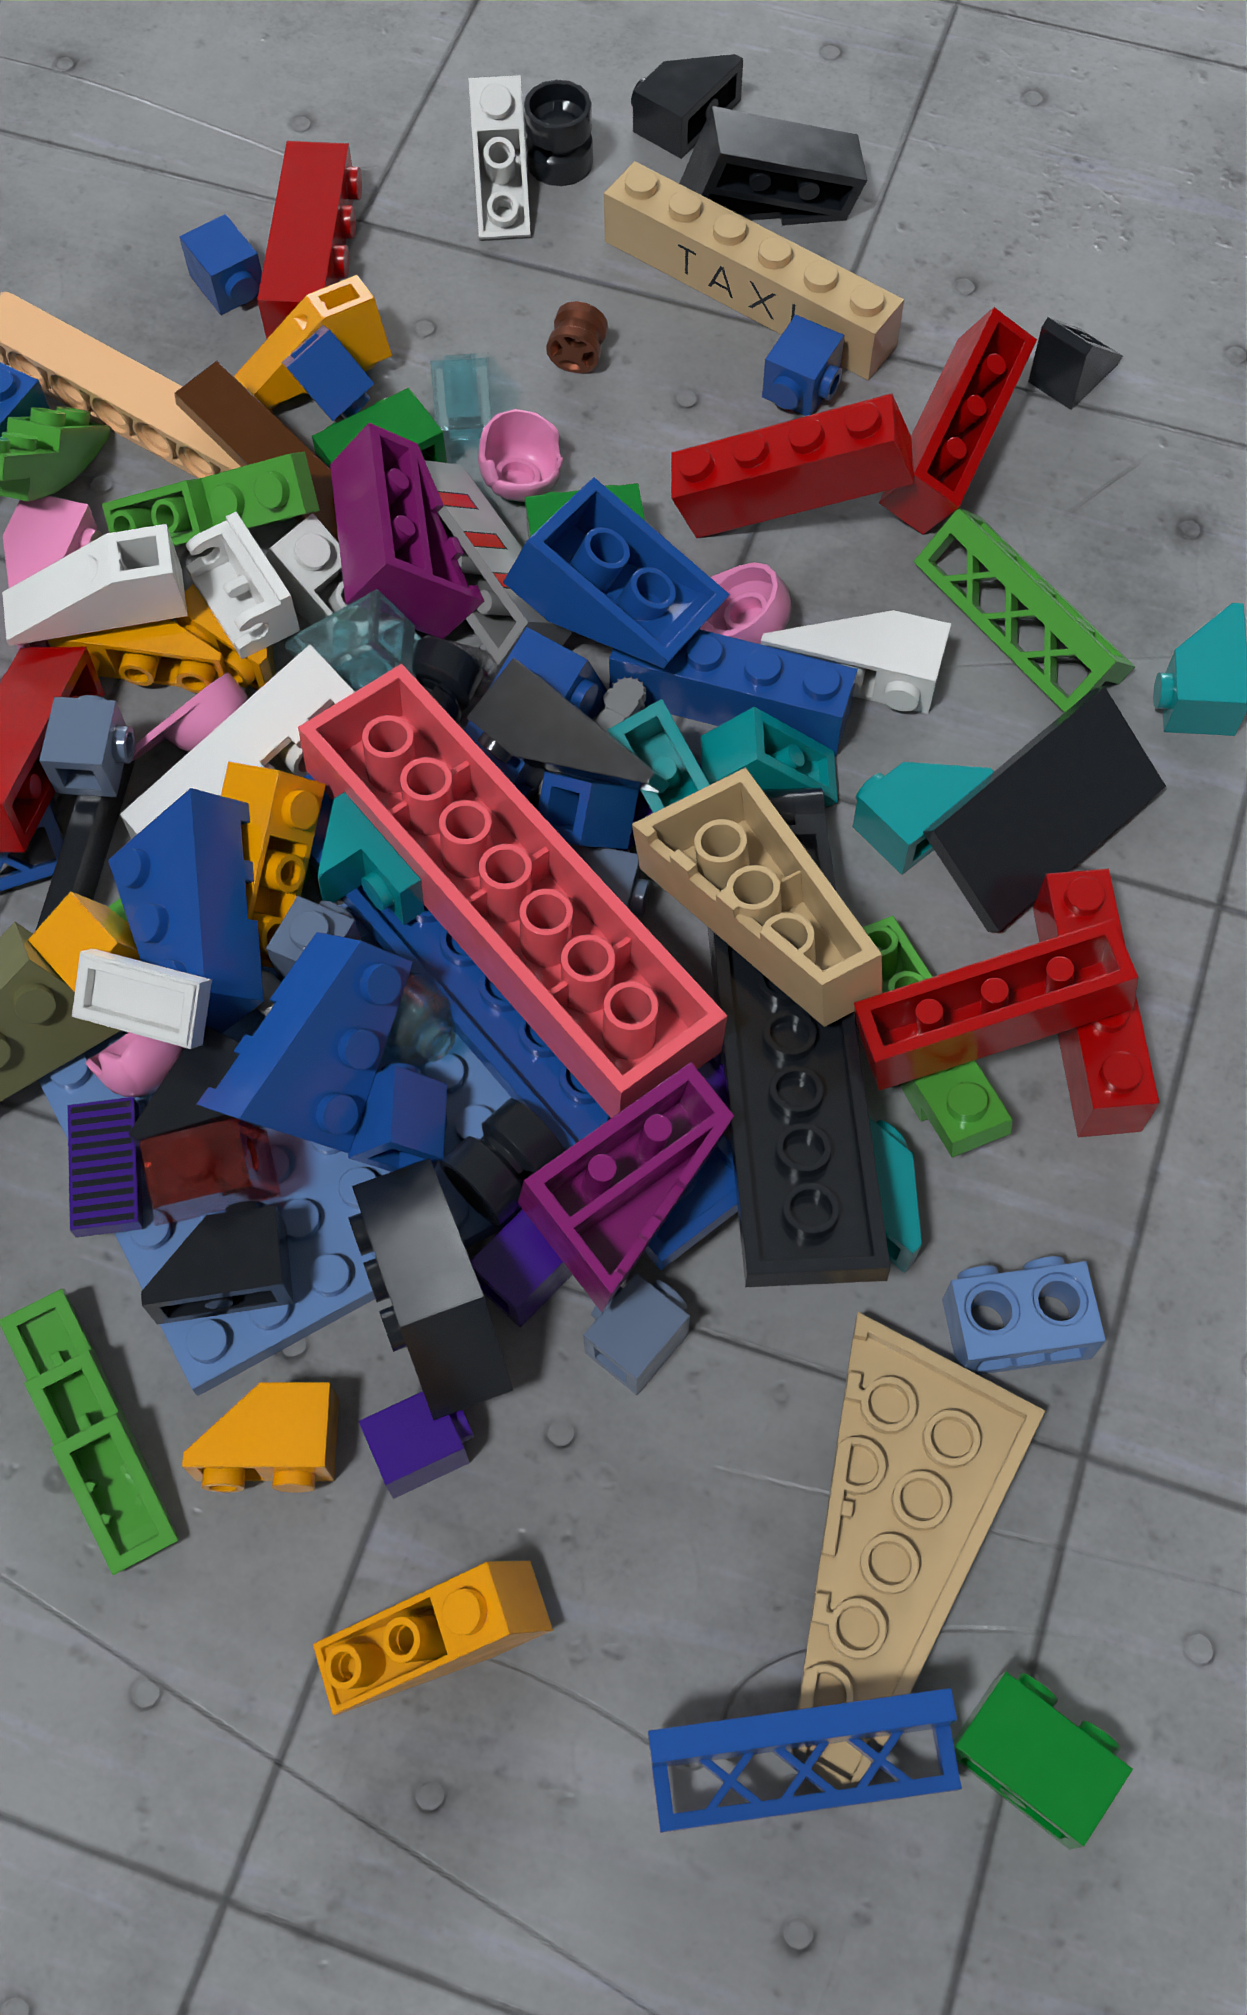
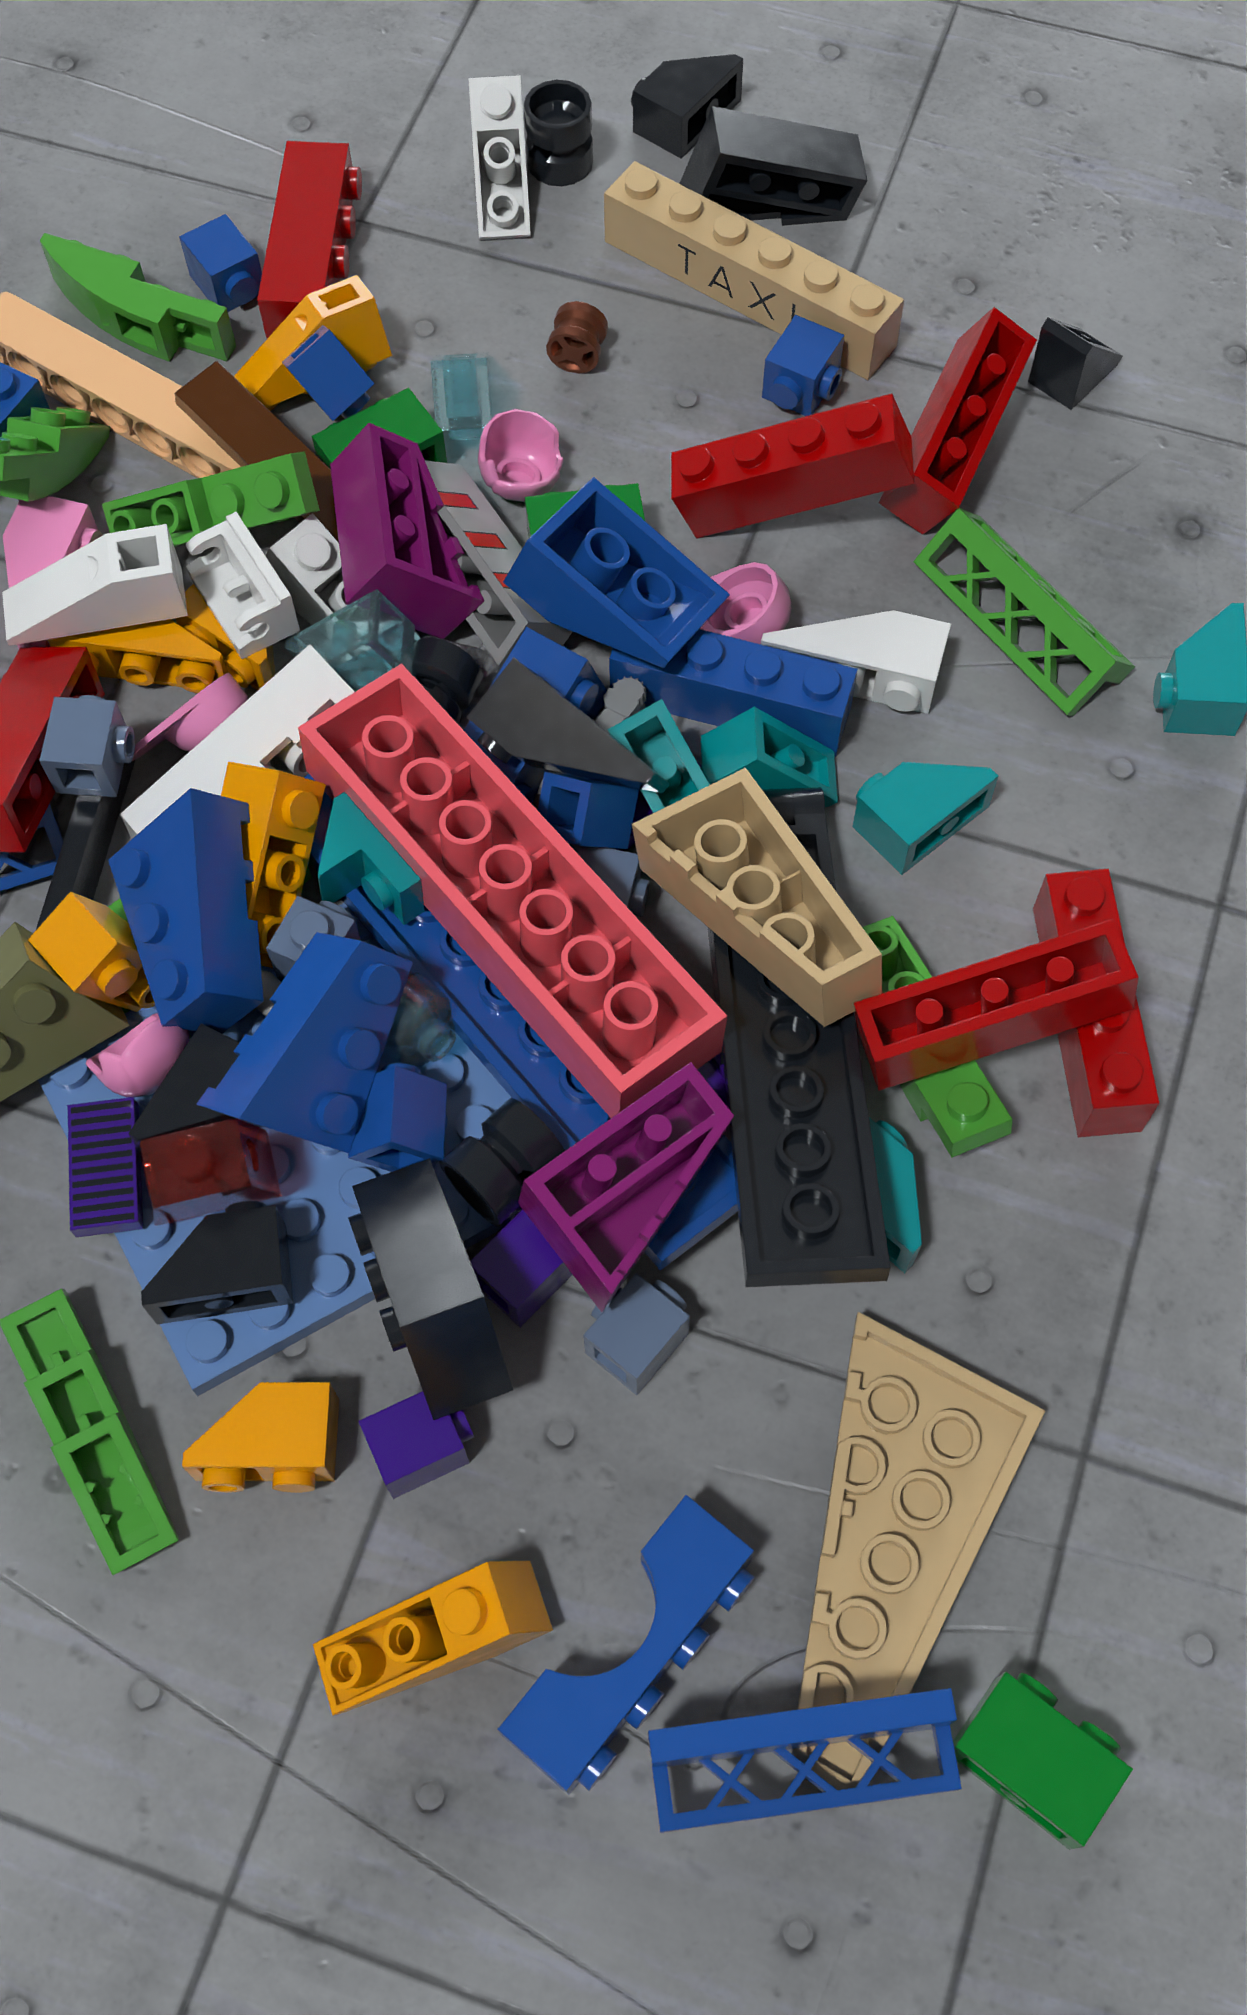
(141, 998): white tile -> none
(143, 315): none -> bright green slope
(572, 1719): none -> blue arch
(1027, 1333): medium blue brick -> none
(1044, 809): black tile -> none

